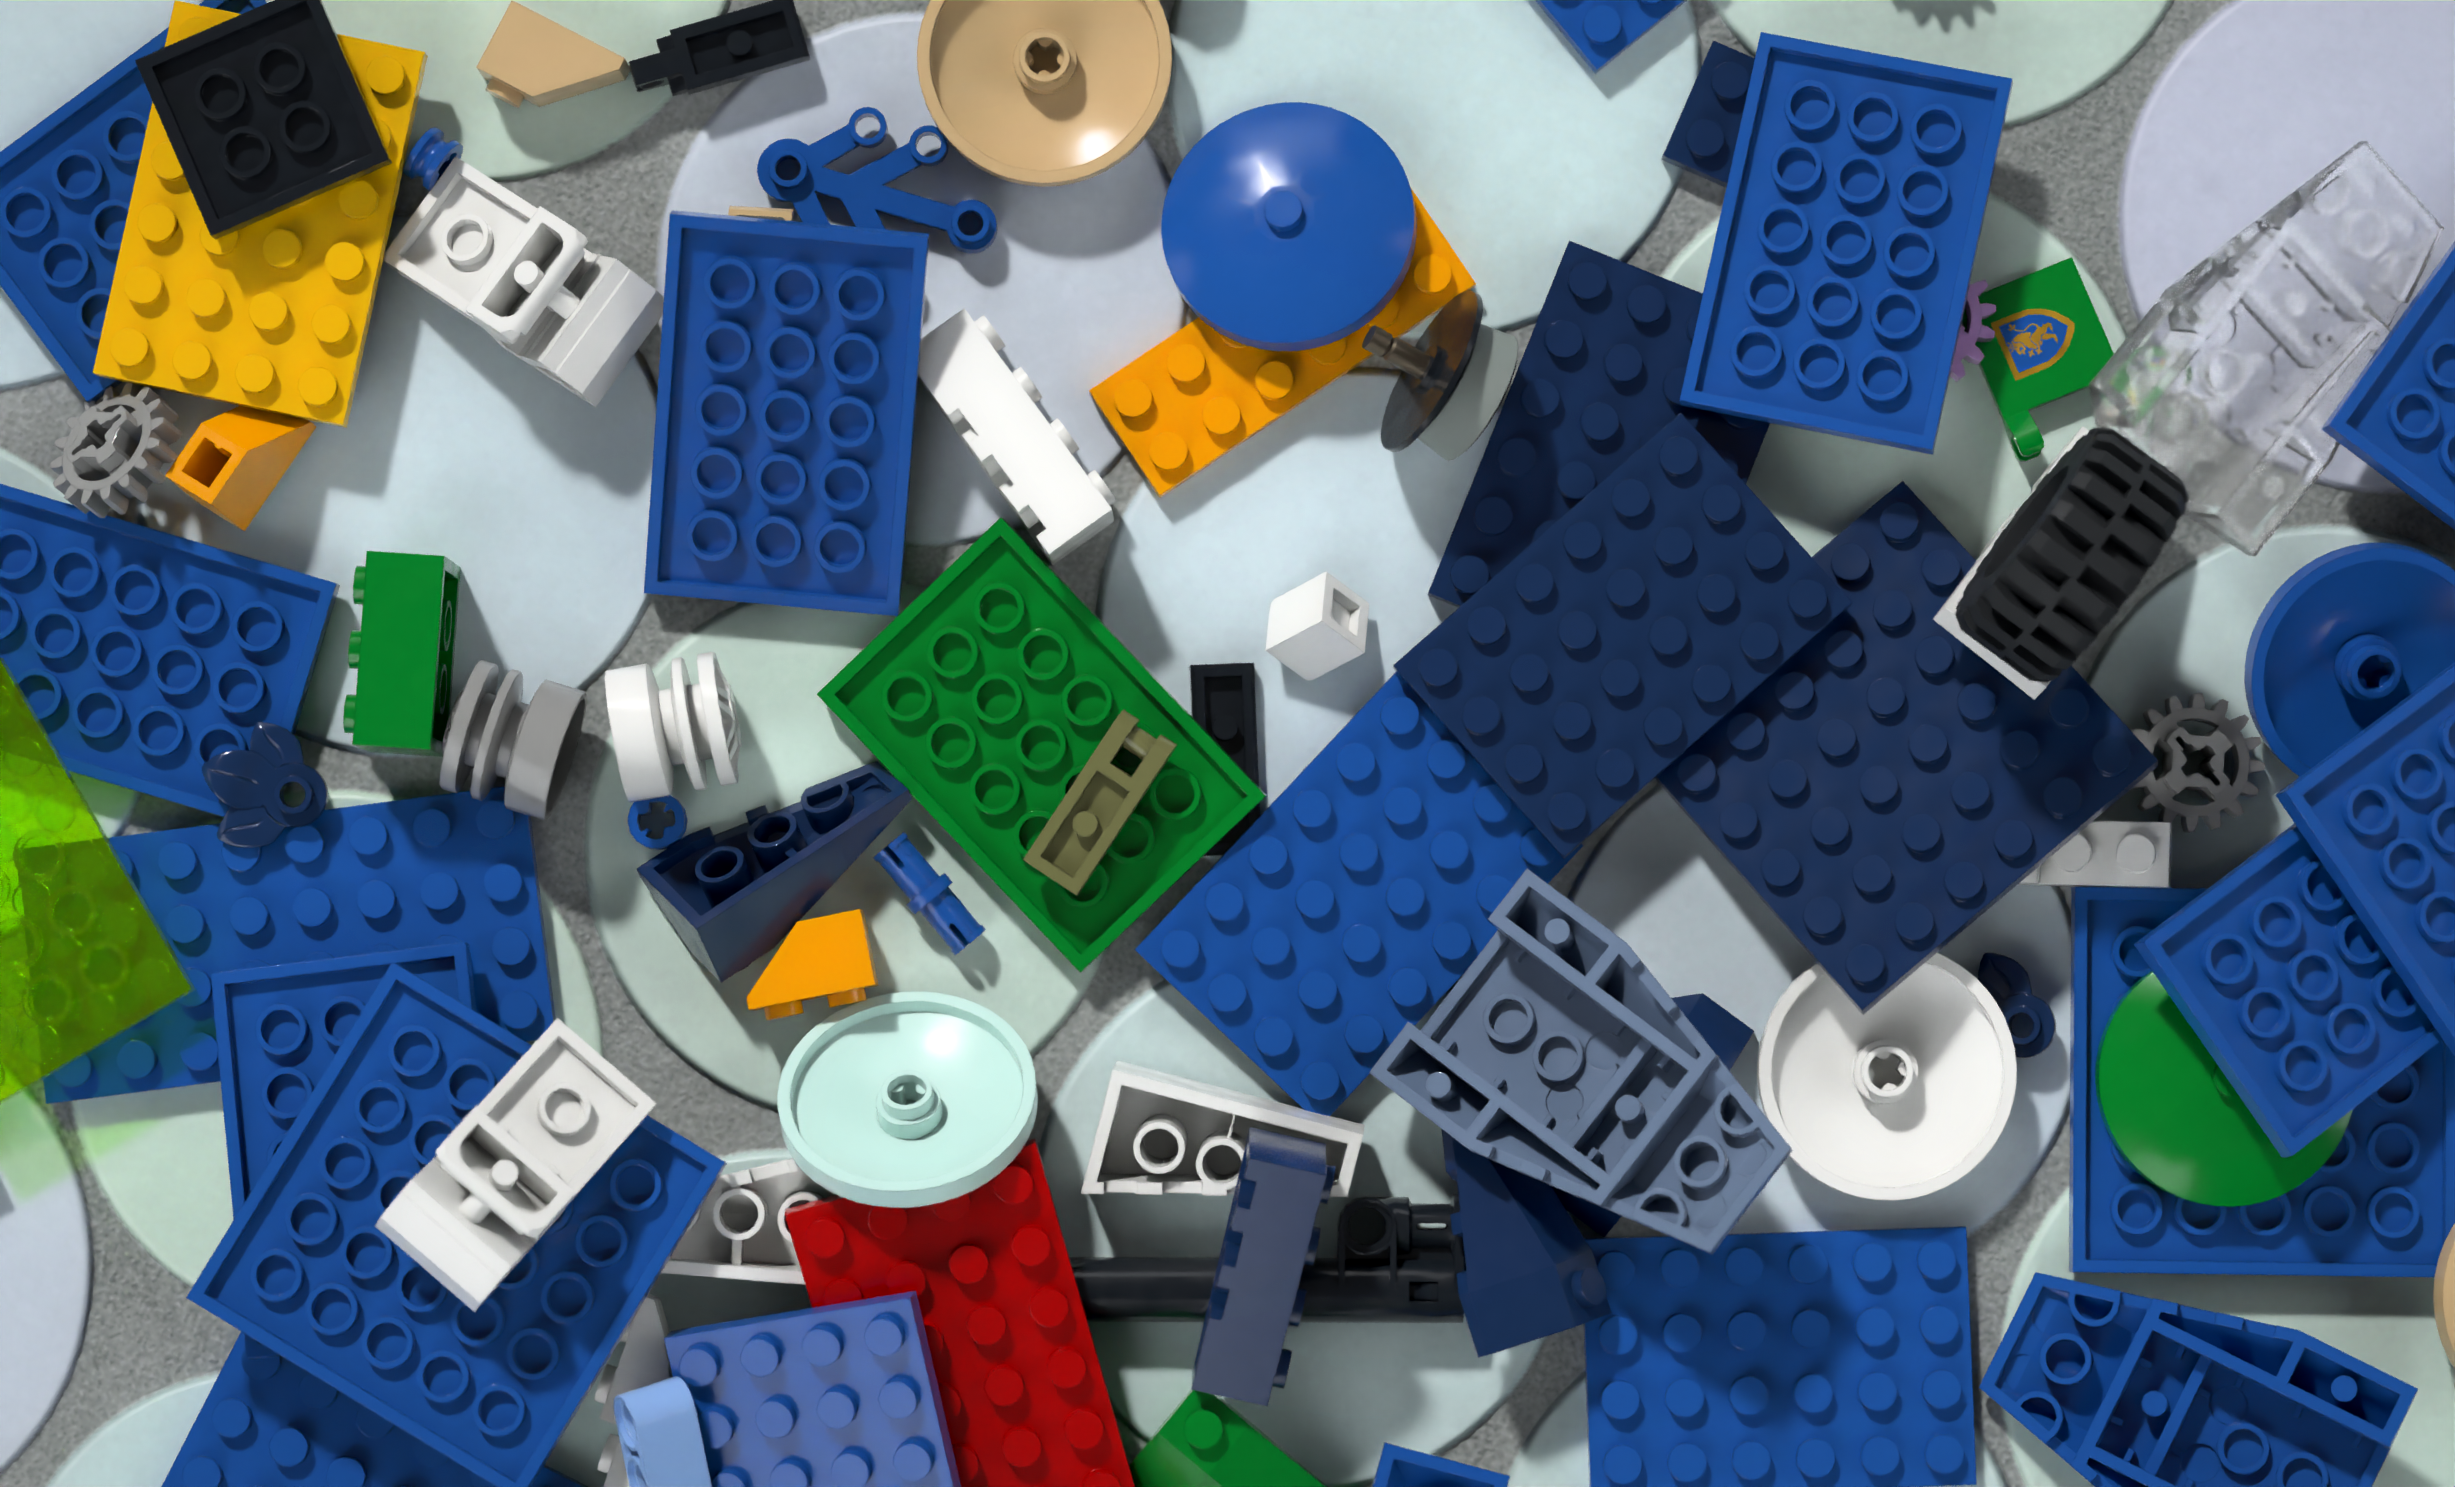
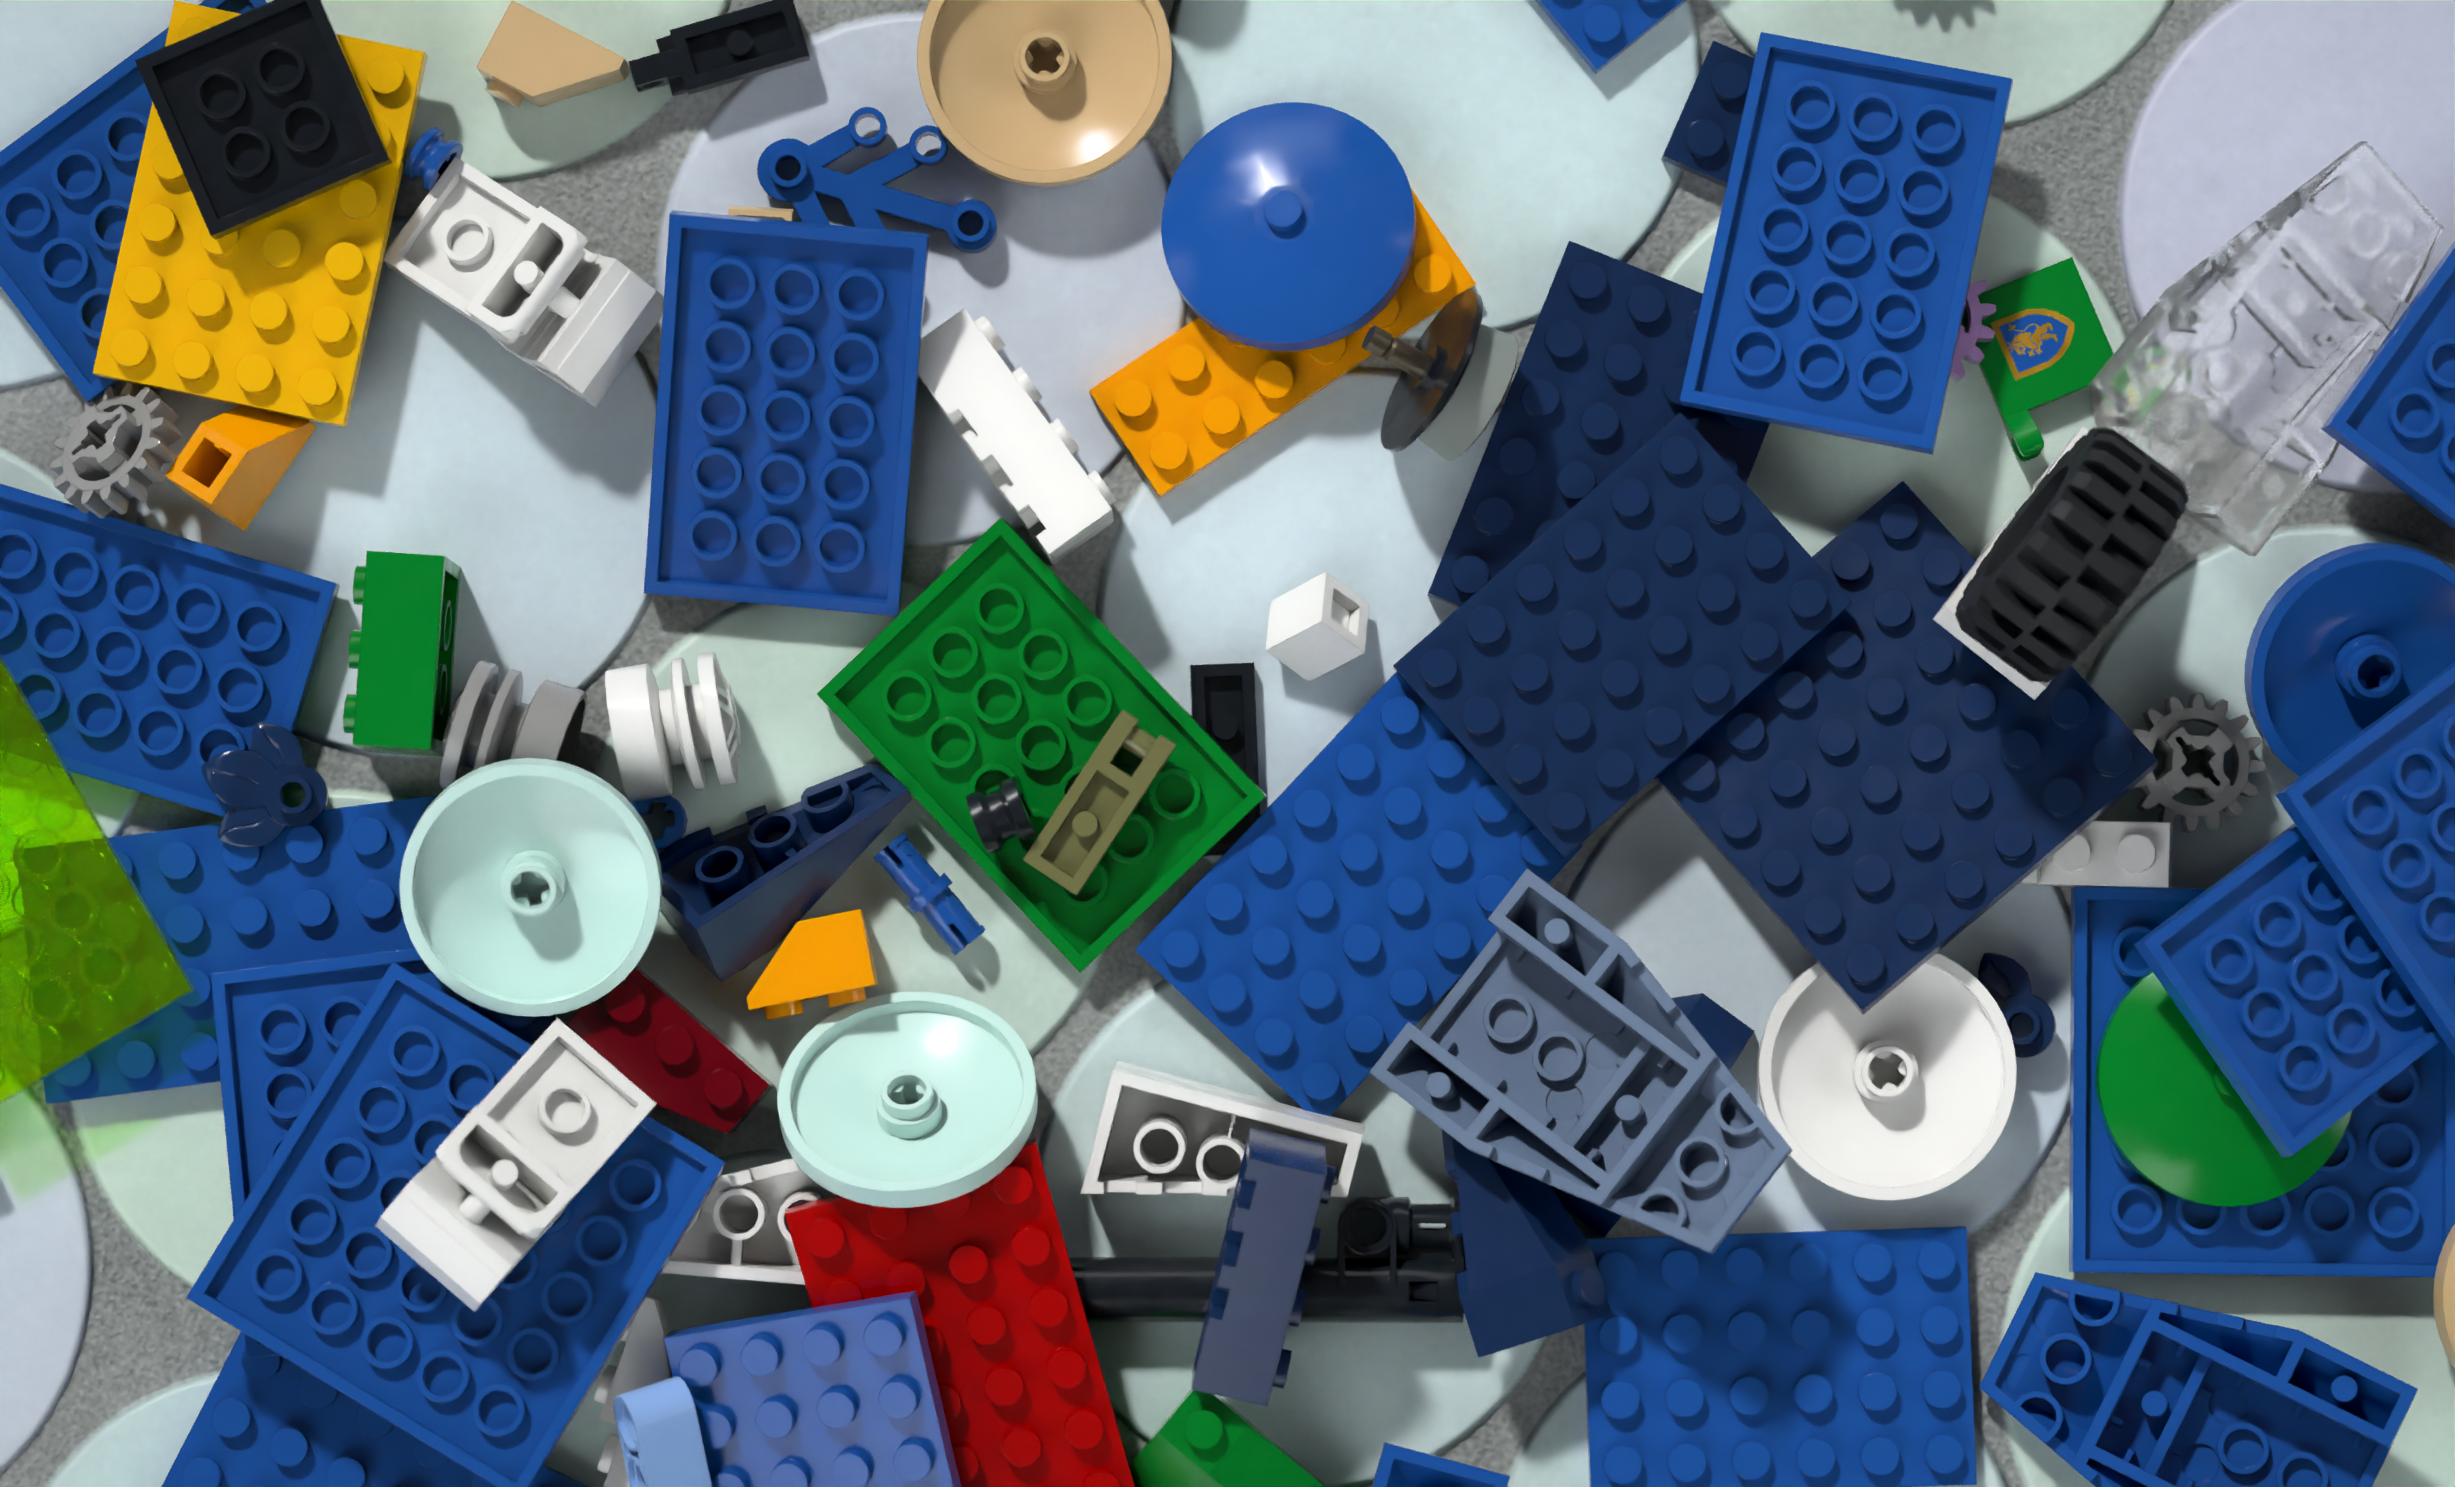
(531, 887): none -> light aqua dish
(671, 1053): none -> dark red wedge
(1001, 815): none -> black wheel

